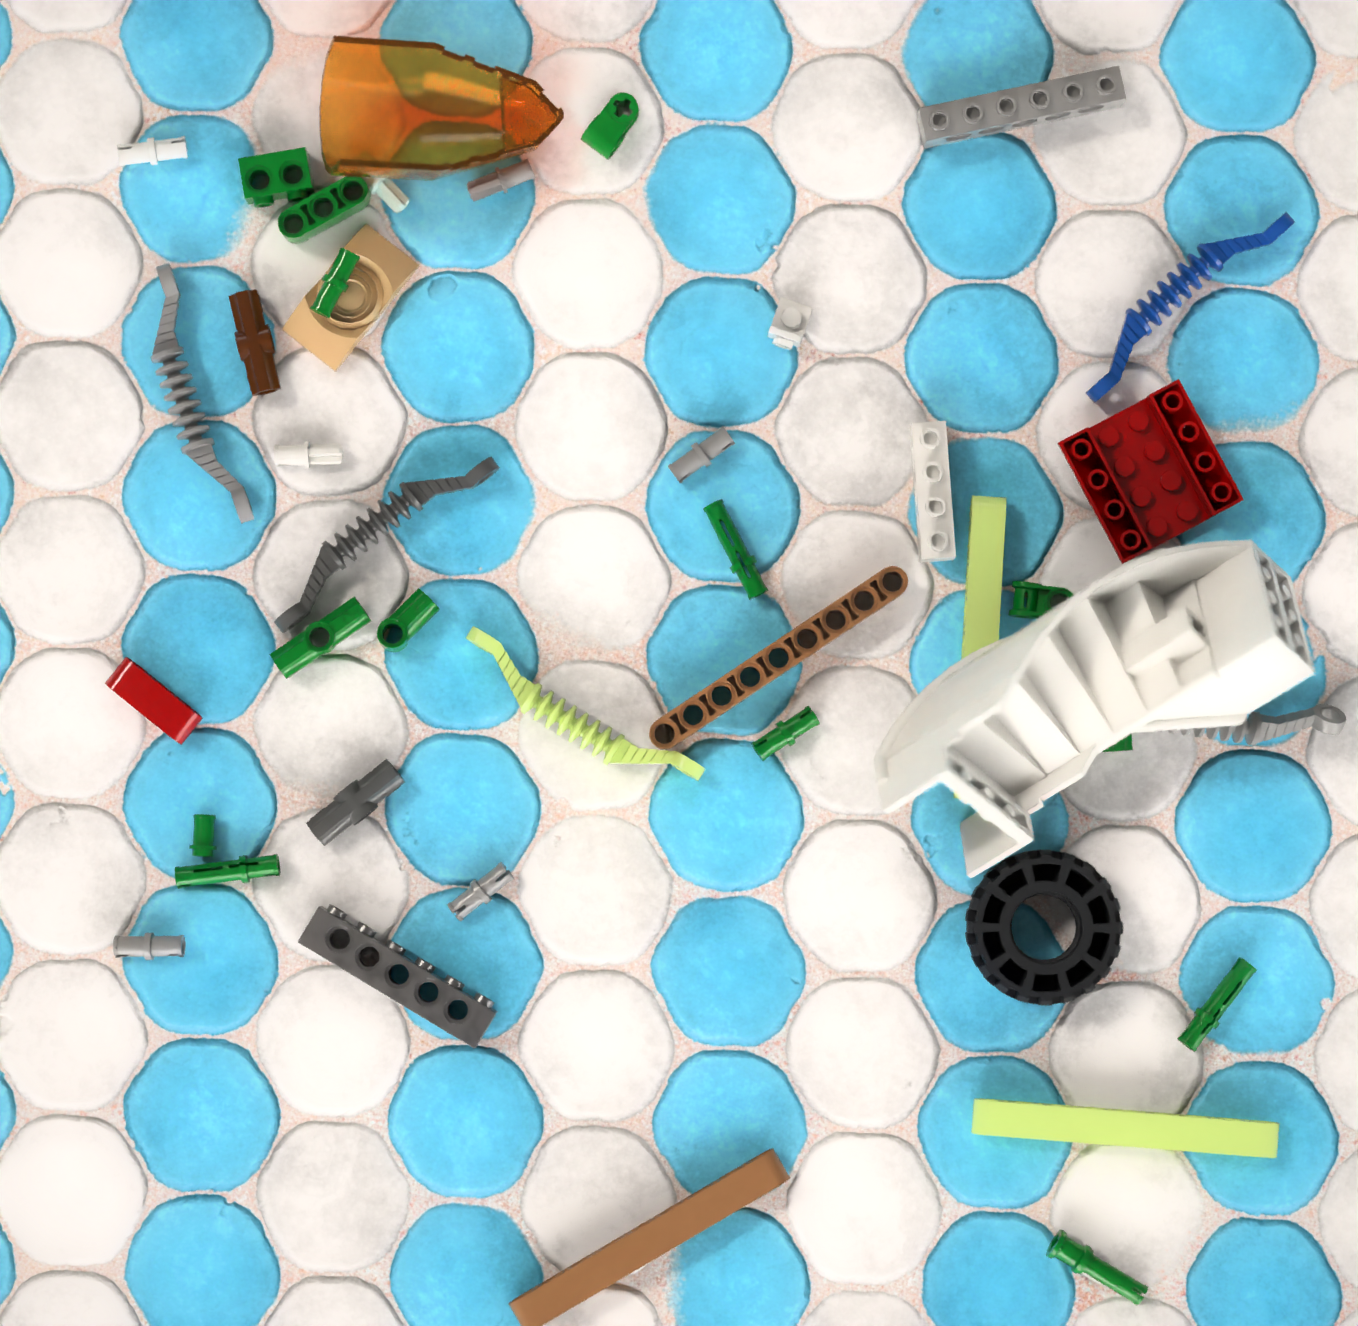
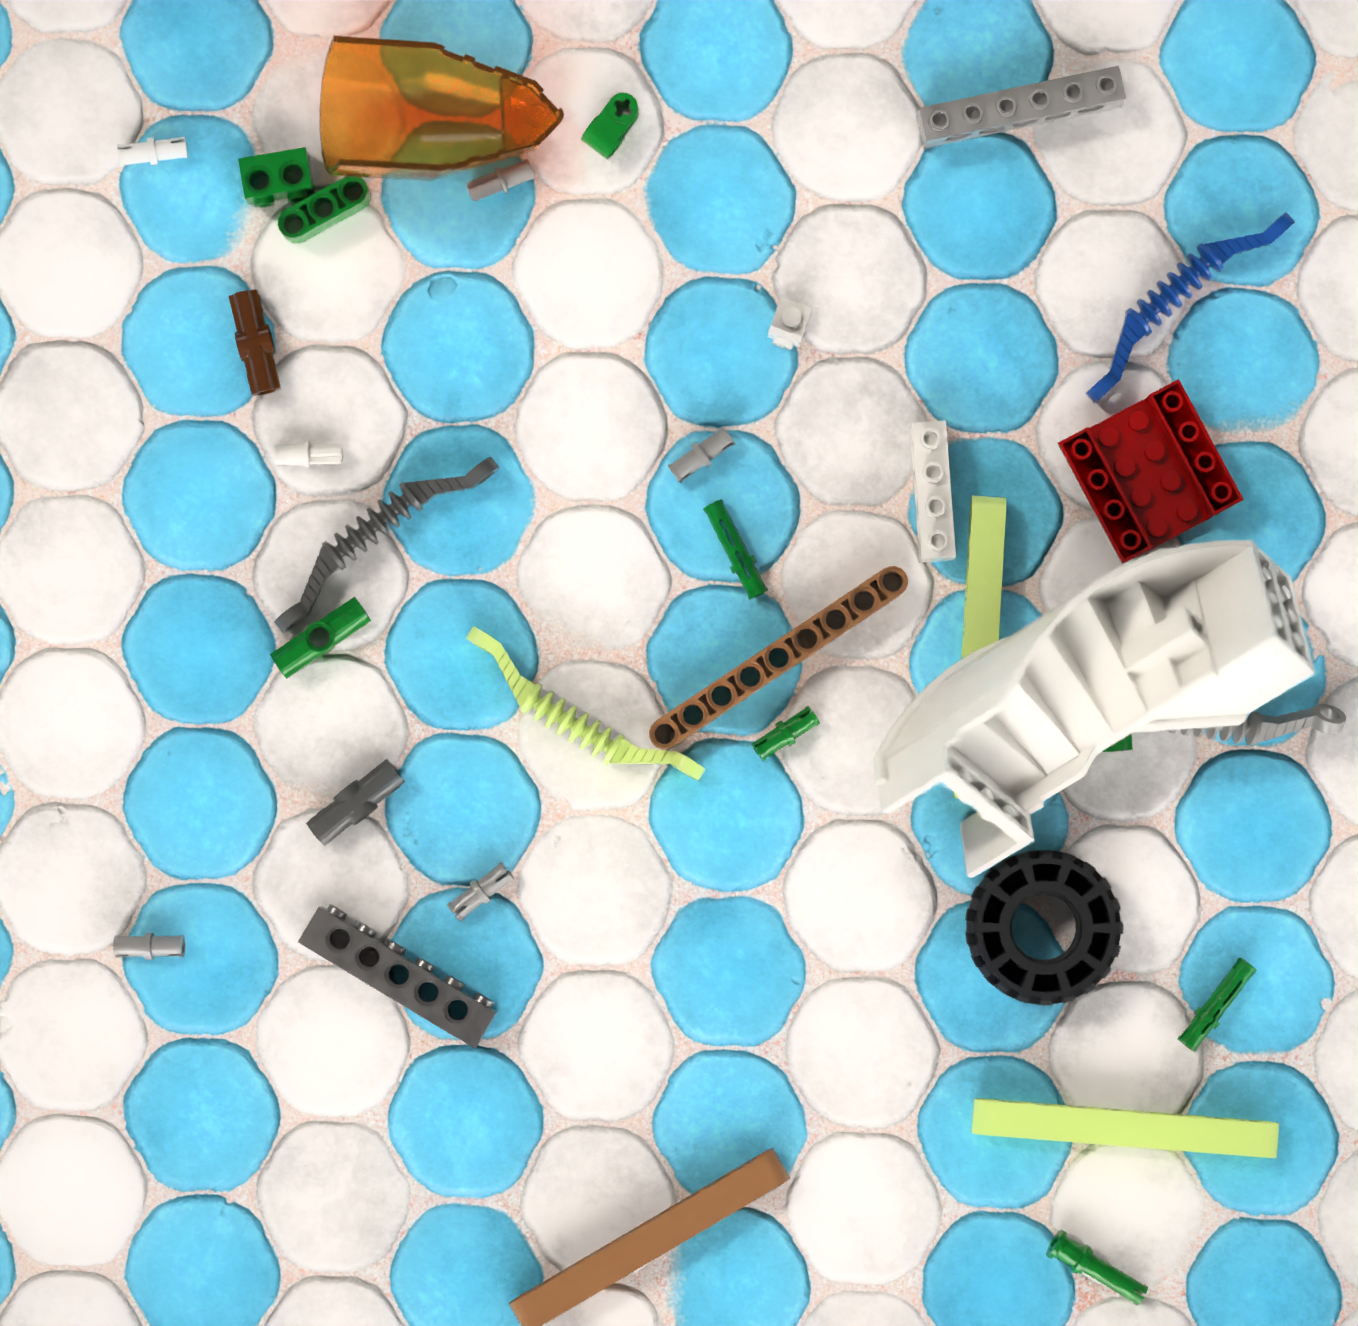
(153, 700): red beam -> none
(166, 352): light grey piece -> none
(203, 836): green pin -> none
(217, 872): green pin -> none
(335, 282): green pin -> none
(371, 288): tan slope -> none
(388, 192): light aqua axle -> none
(409, 618): green piece -> none
(1037, 599): green piece -> none

